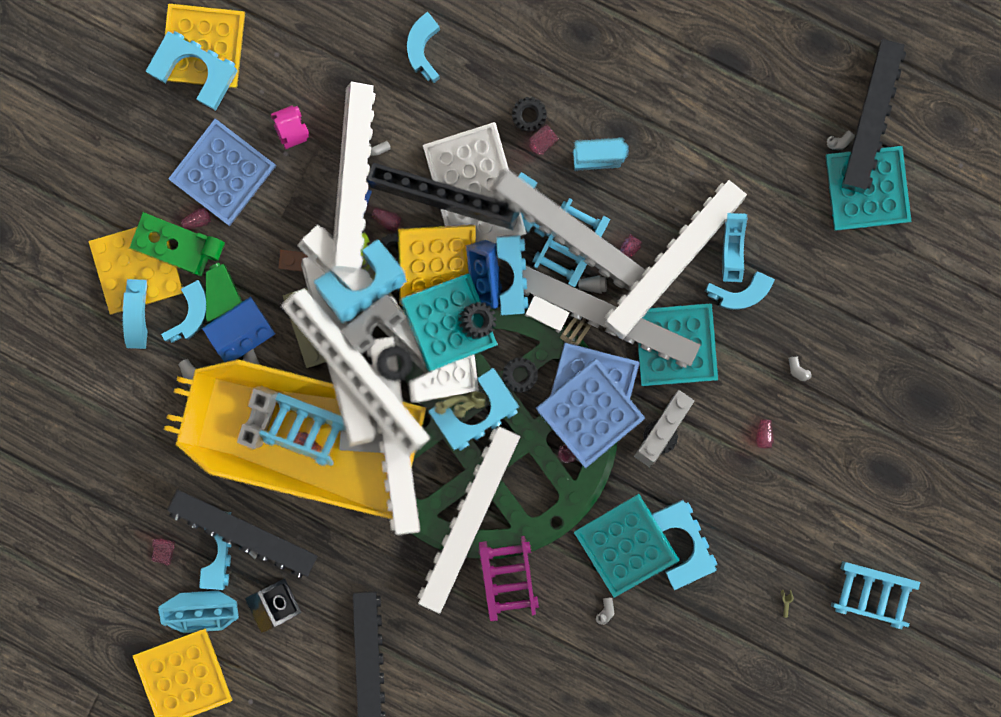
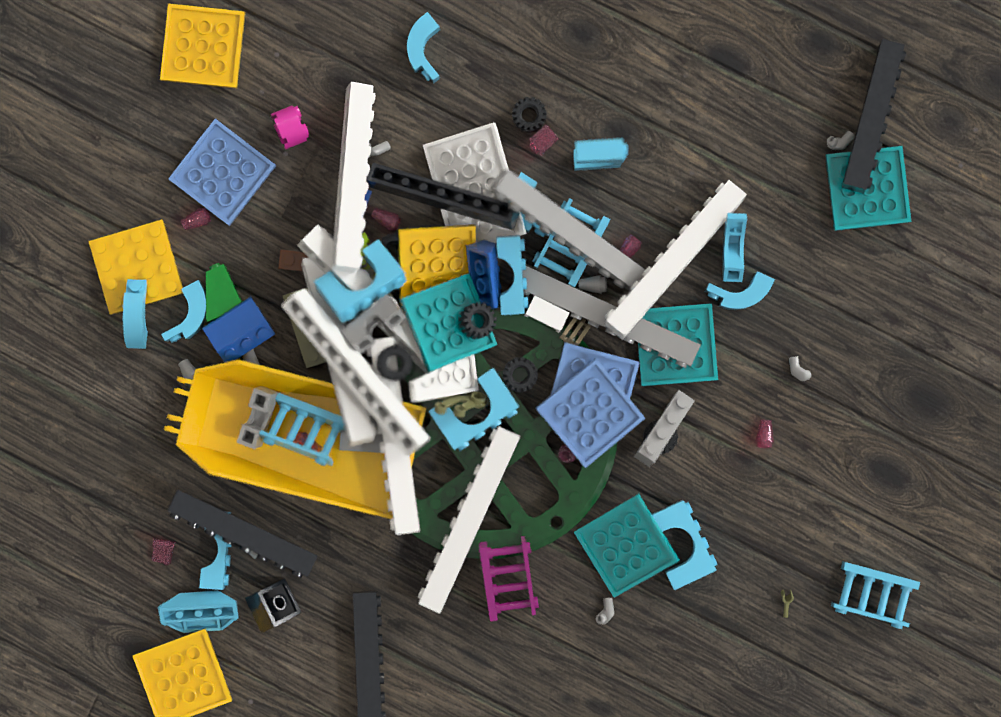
(175, 49): medium azure arch -> none
(192, 248): green hinge -> none

